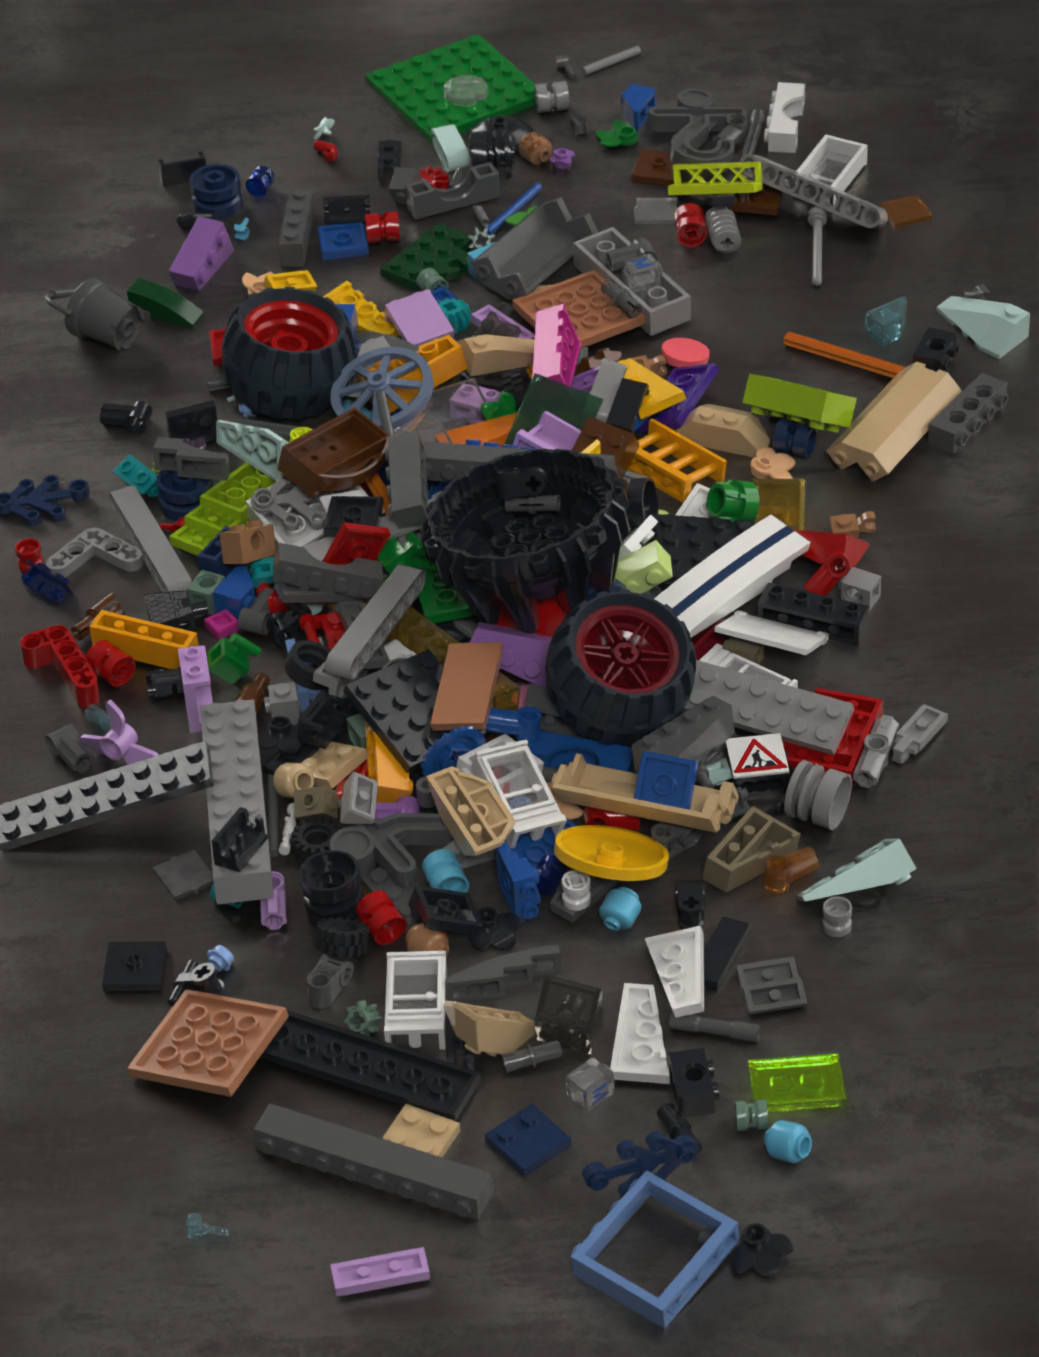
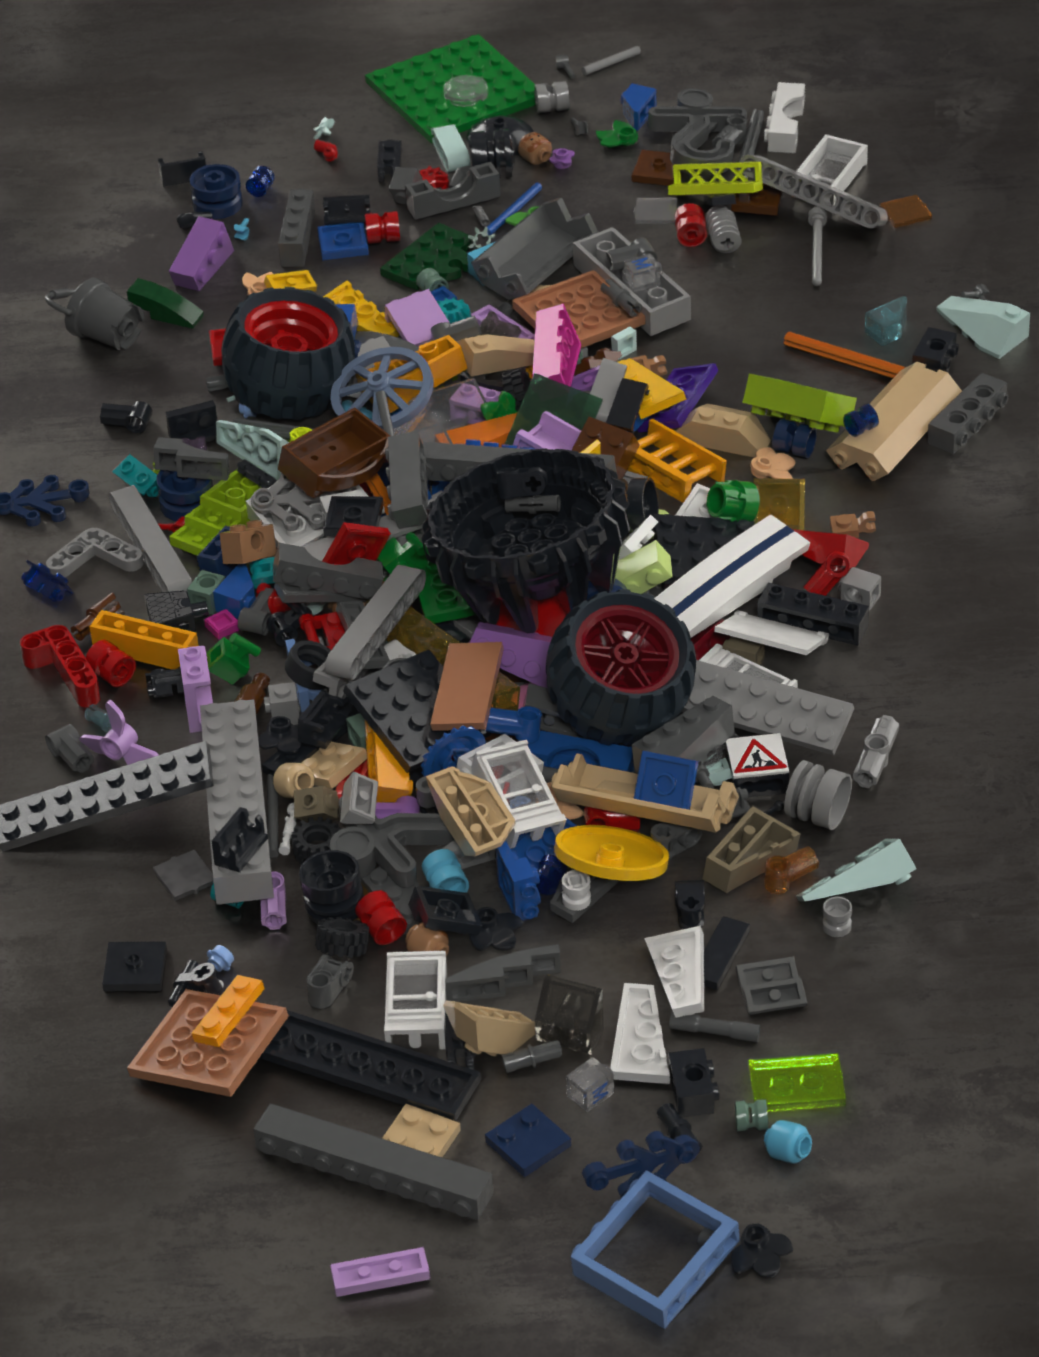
(29, 550): red wheel -> none
(196, 1228): clear light blue hand -> none
(228, 1011): none -> light orange plate
(255, 474): none -> black axle
(369, 1013): sand green gear -> none
(458, 330): none -> dark grey piece
(620, 909): medium azure head -> none
(624, 341): none -> light aqua plate
(685, 352): coral tile -> none
(852, 742): red wedge -> none
(862, 419): none -> clear blue wheel
(917, 732): light grey hinge -> none

